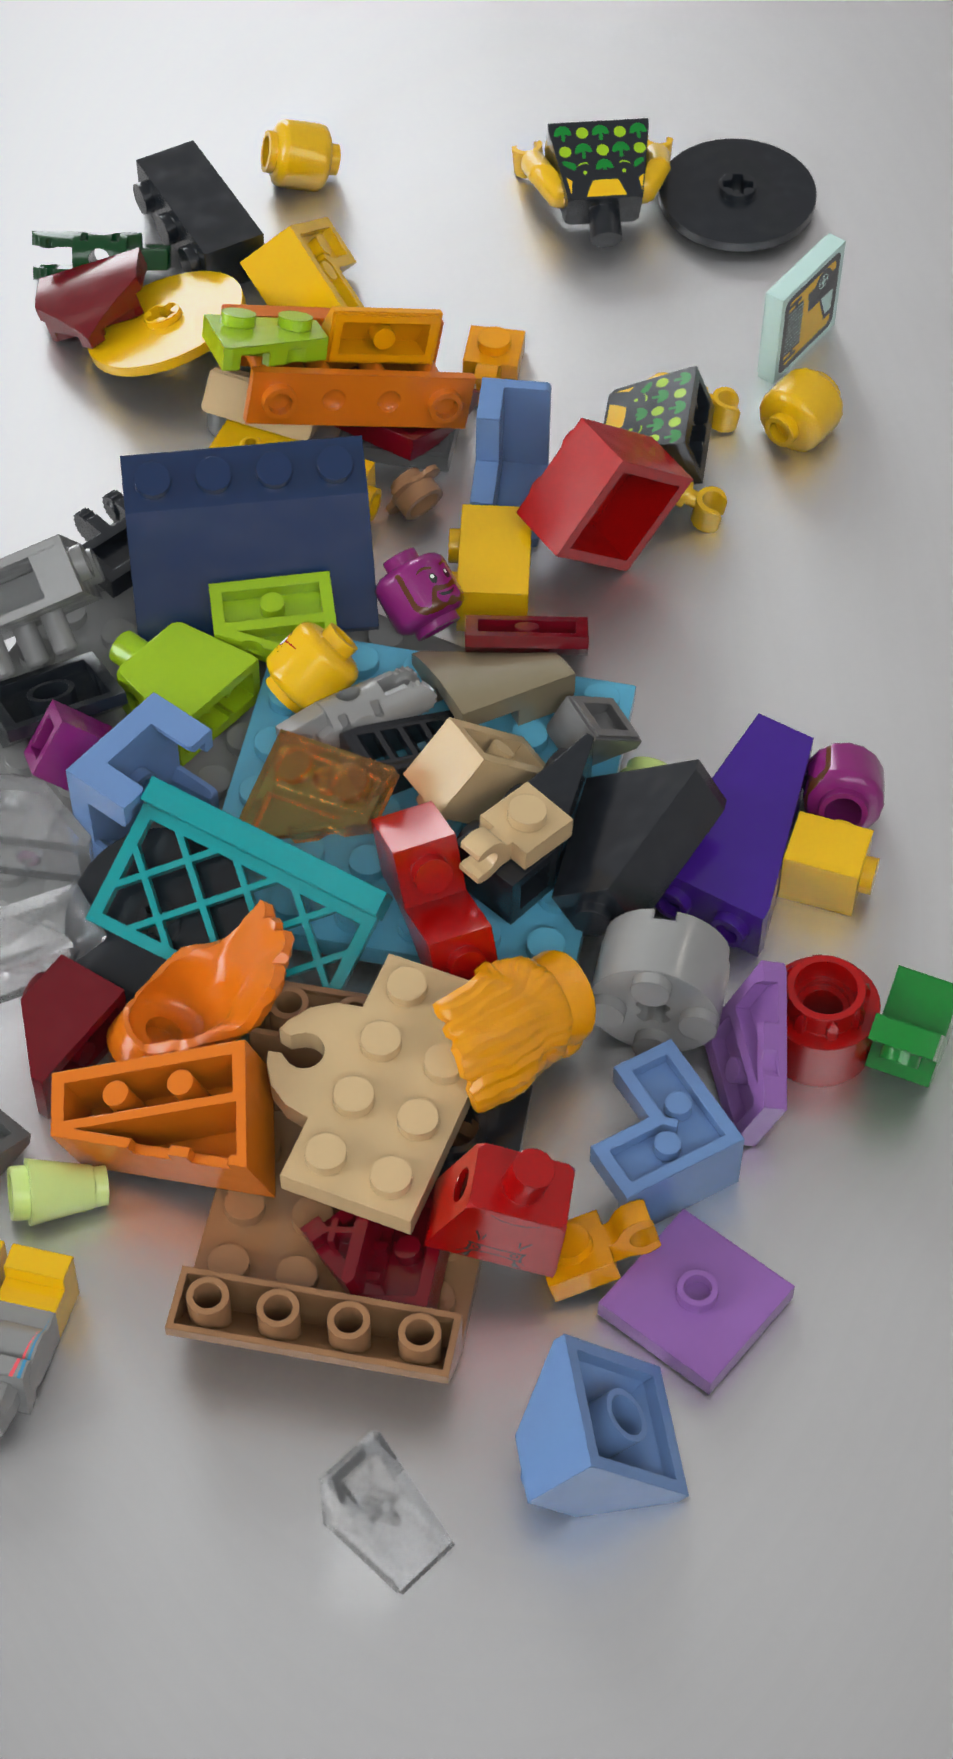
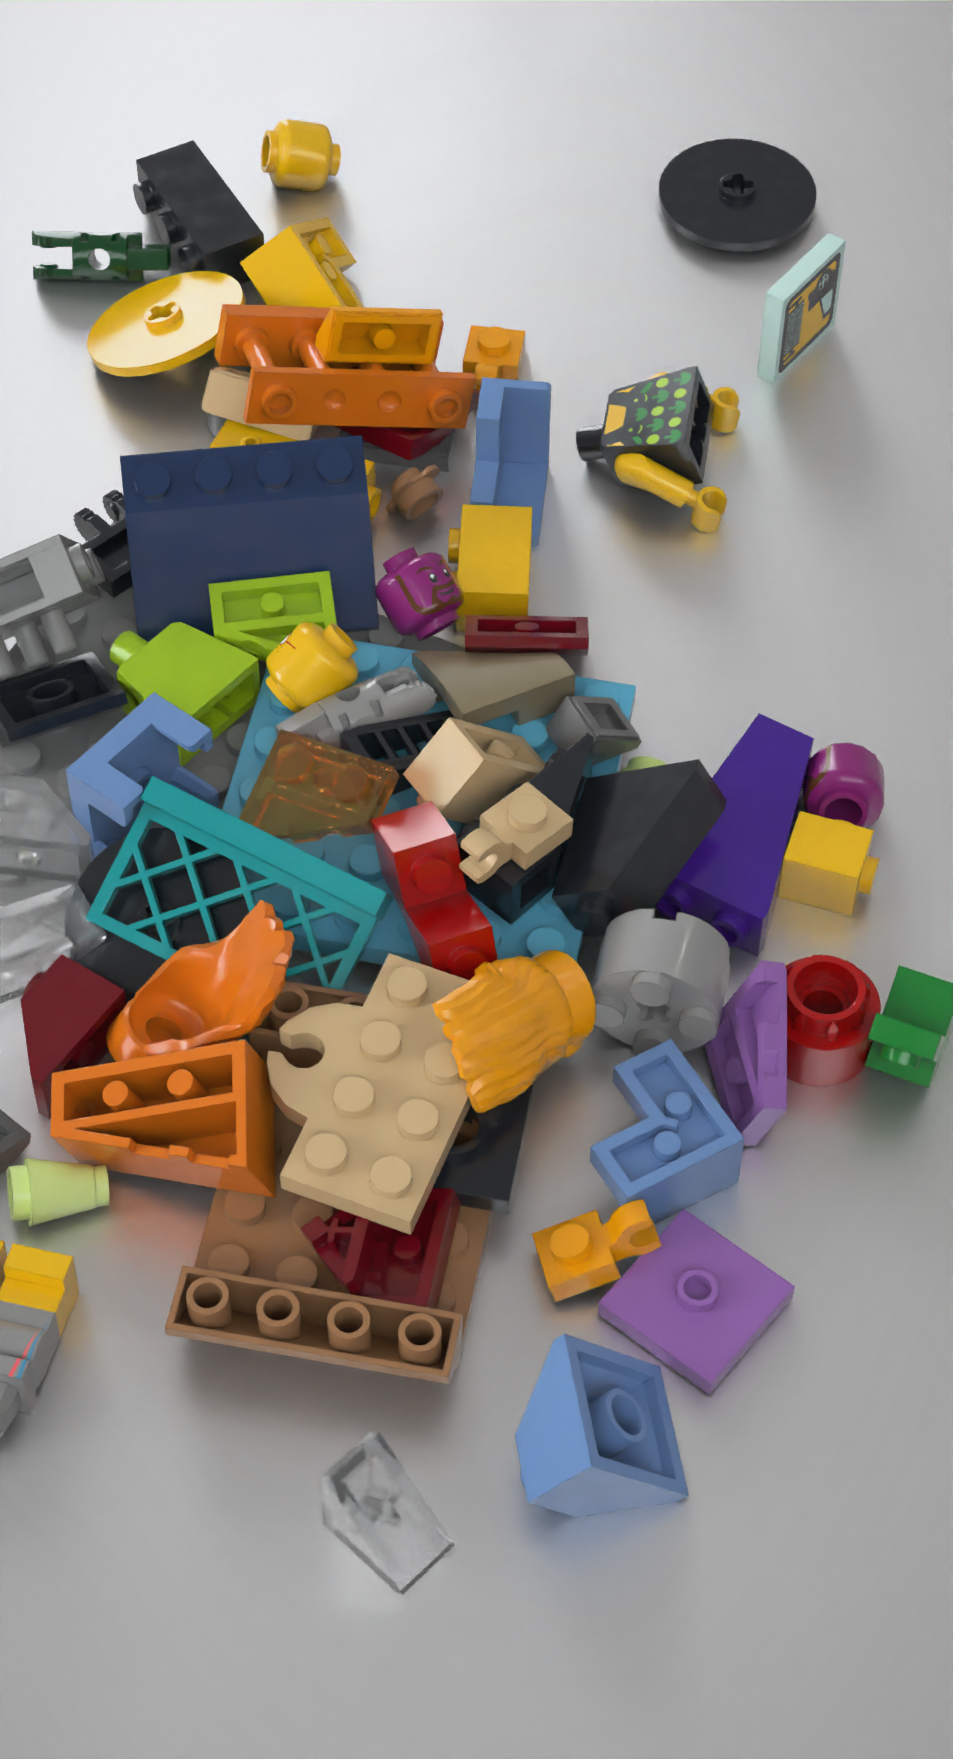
(60, 741): magenta brick -> none
(91, 297): dark red slope -> none
(279, 340): lime wing -> none
(503, 1208): red torso -> none
(597, 172): torso -> none
(603, 495): red piece -> none
(804, 408): yellow head -> none

